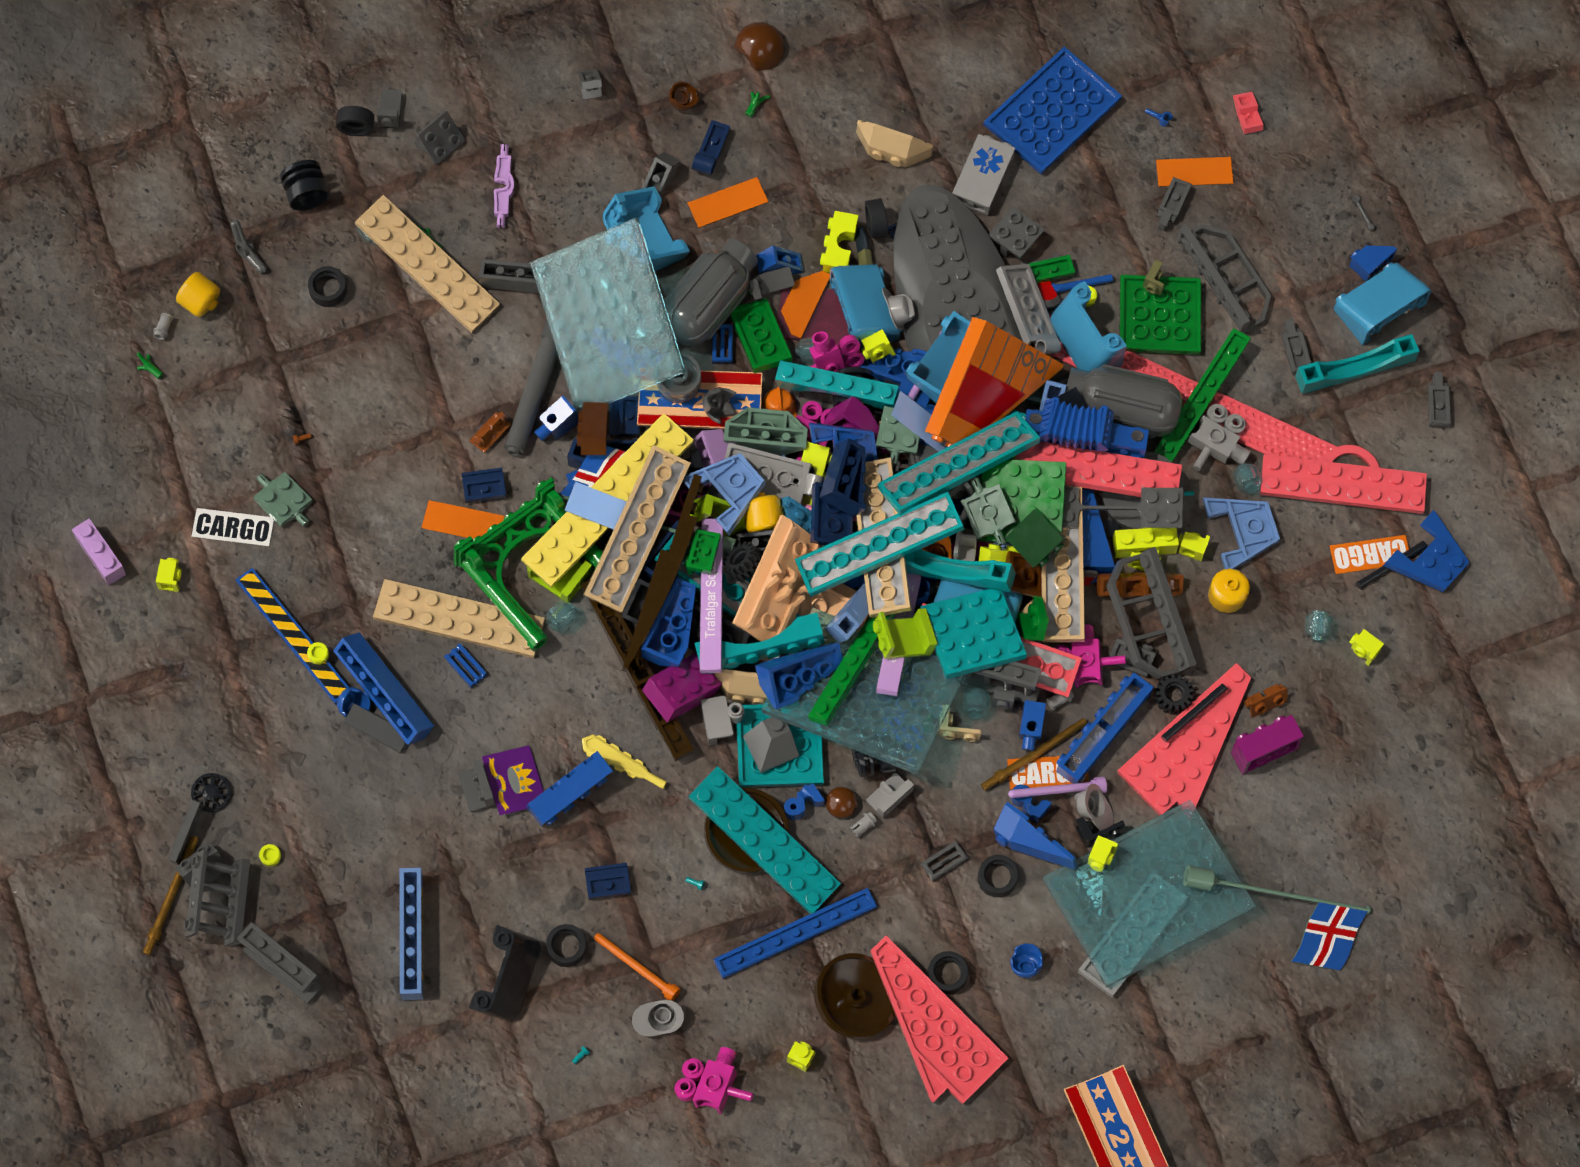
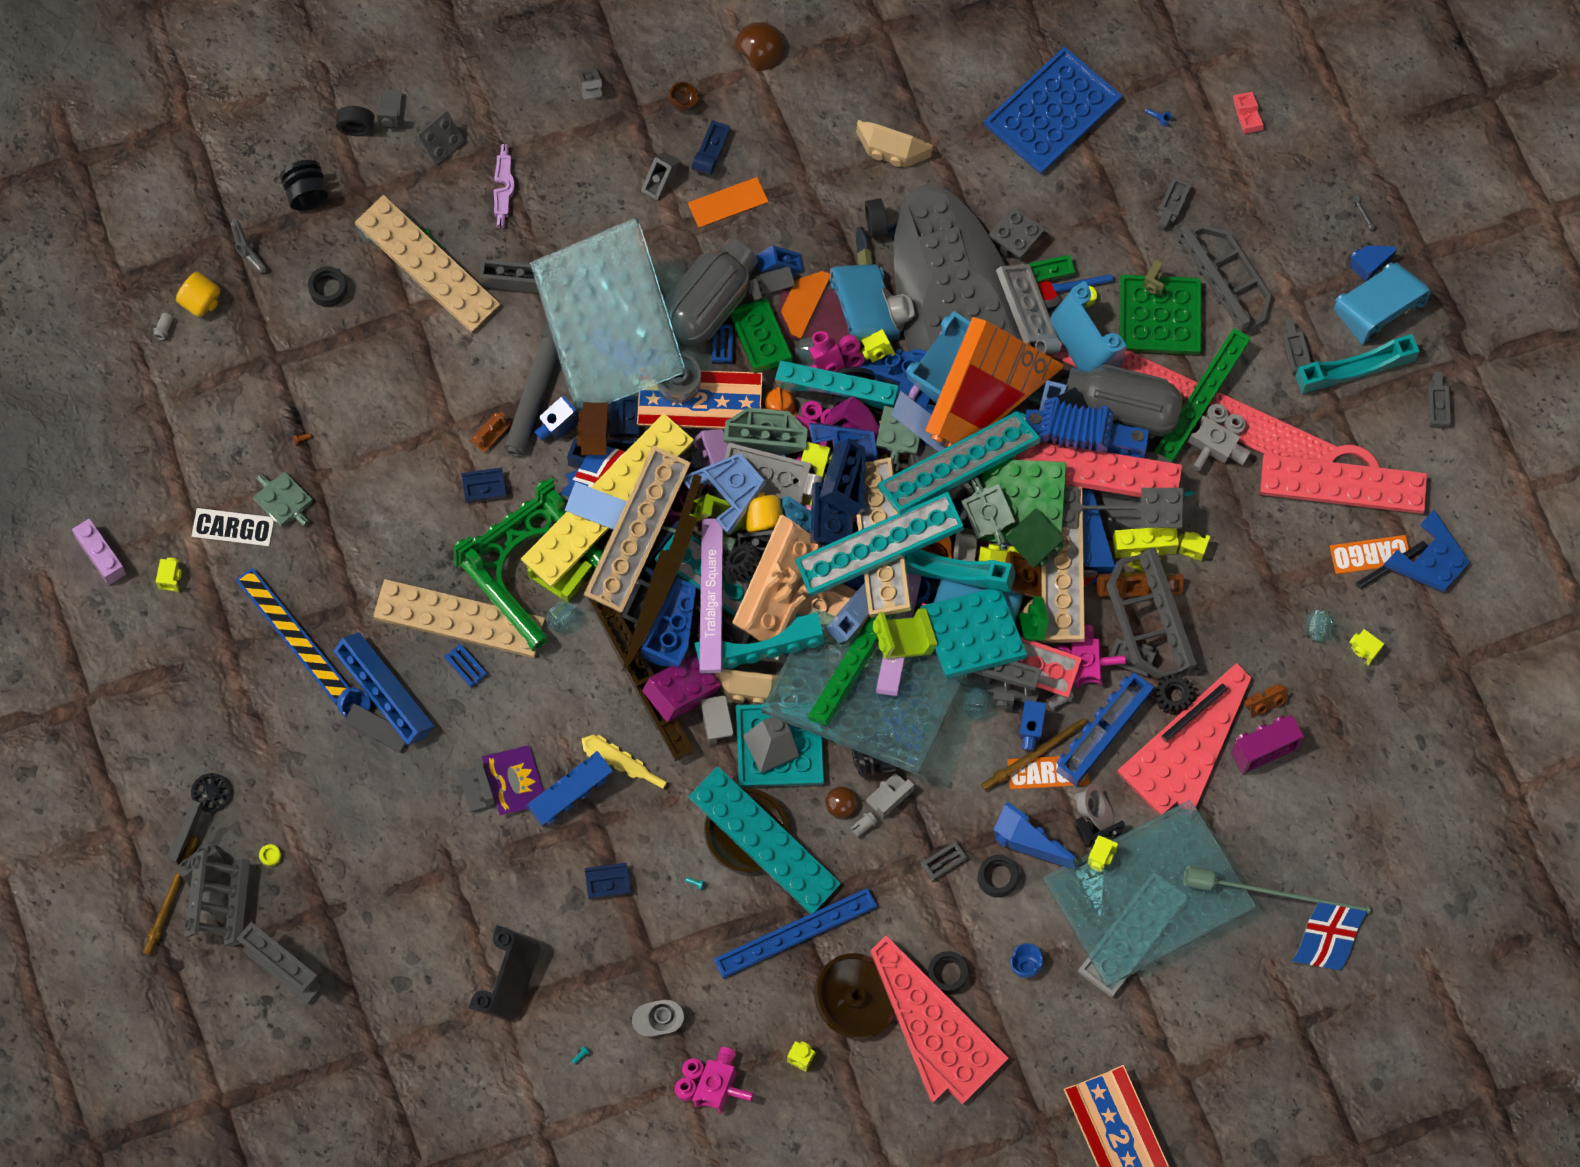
(149, 366): green bar -> none
(318, 653): neon yellow tile -> none
(411, 934): medium blue brick -> none
(458, 520): orange sticker -> none
(563, 929): black tyre -> none
(644, 206): dark azure windscreen -> none
(669, 990): orange piece -> none
(703, 552): green bracket -> none
(717, 405): dark grey piece -> none
(735, 712): light grey pin -> none
(755, 102): green bar -> none
(792, 675): blue wedge -> none
(795, 807): blue leg -> none
(841, 228): neon yellow arch -> none
(951, 733): tan bracket -> none
(983, 173): light grey panel -> none
(1034, 813): blue leg -> none
(1057, 789): lavender piece -> none
(1195, 170): orange sticker -> none
(1228, 590): yellow head -> none
(1247, 478): clear light blue head -> none
(1251, 525): medium blue wing -> none

